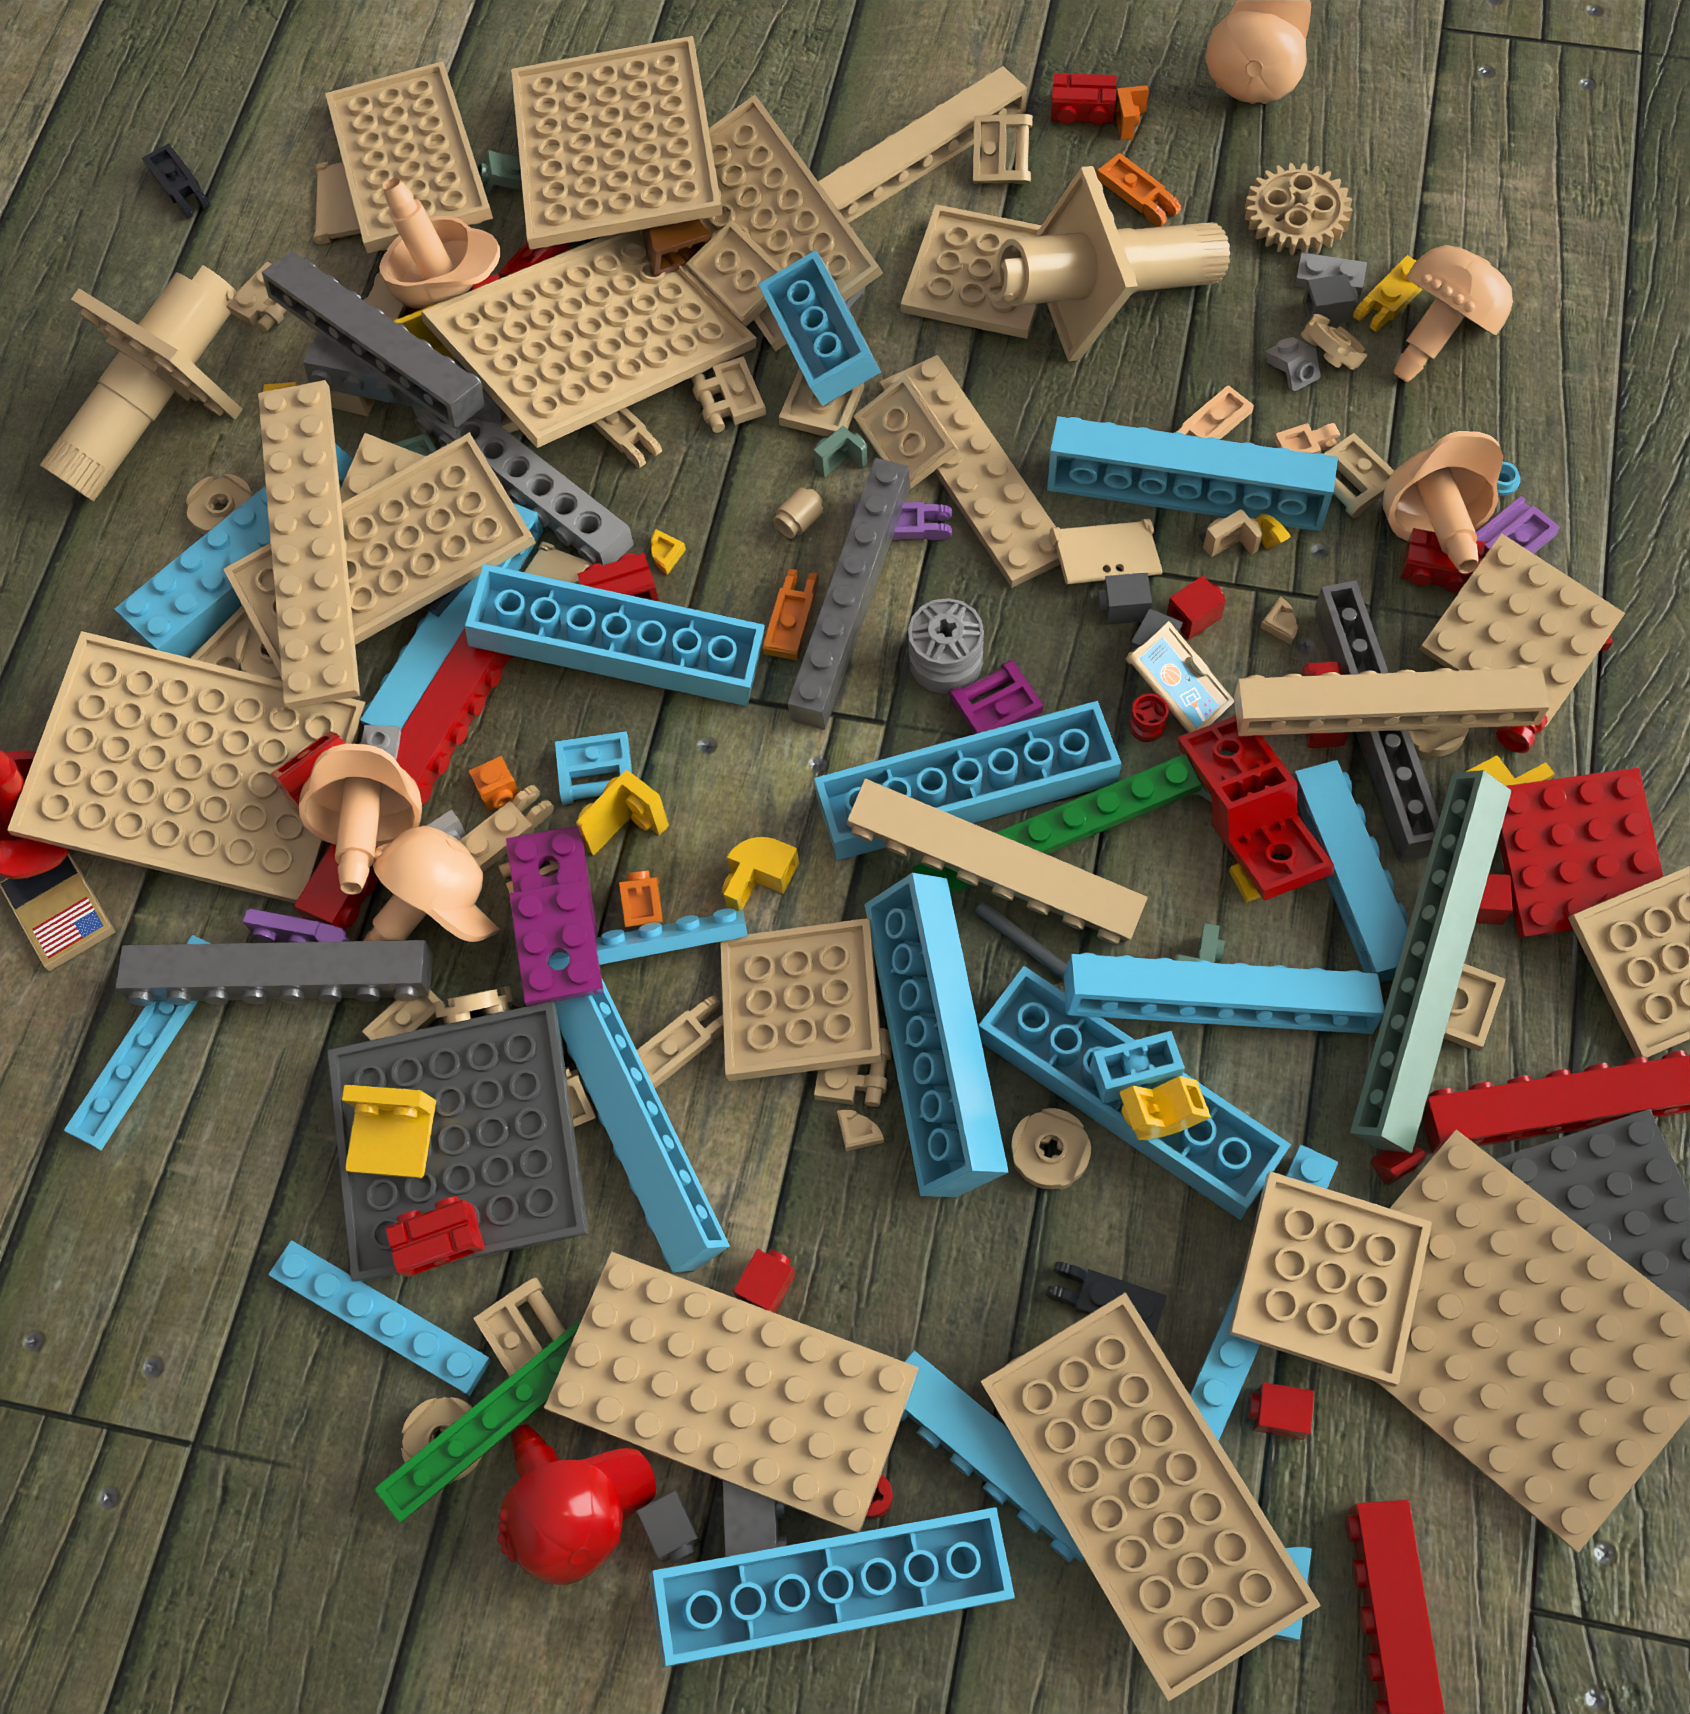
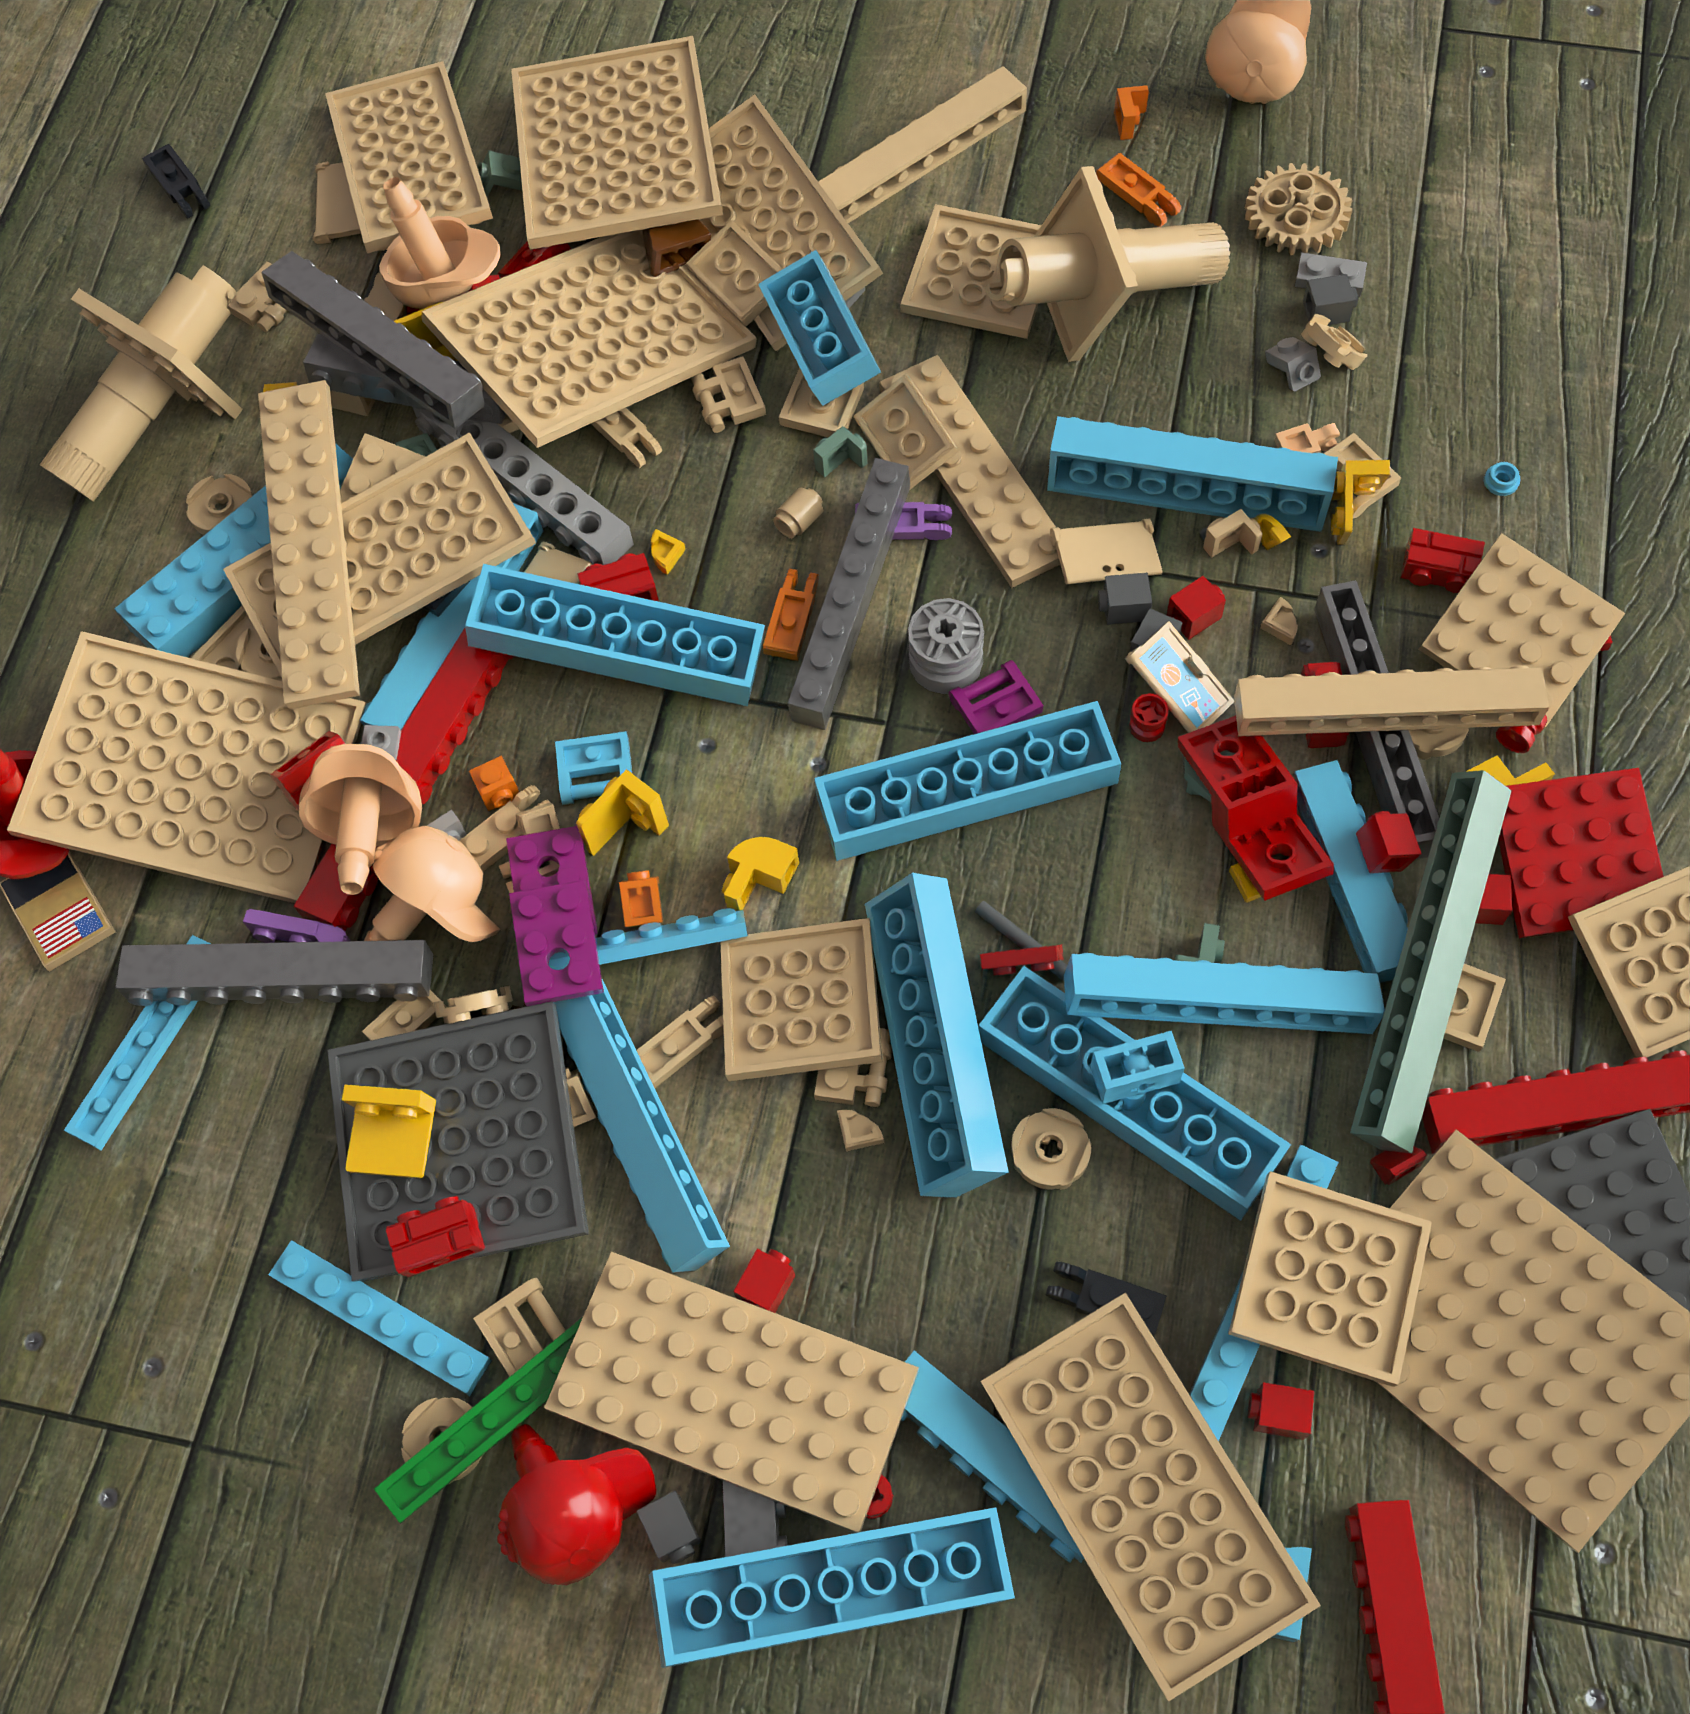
(538, 819): none -> tan tile
(991, 149): tan plate -> none
(995, 861): tan brick -> none
(1006, 961): none -> red plate
(1083, 98): red brick -> none
(1095, 812): green plate -> none
(1164, 1108): yellow brick -> none
(1218, 415): light nougat hinge -> none
(1364, 479): none -> yellow bracket
(1388, 842): none -> red brick
(1389, 296): yellow hinge -> none
(1448, 493): light nougat piece -> none
(1463, 288): light nougat piece -> none
(1521, 524): medium lavender plate -> none

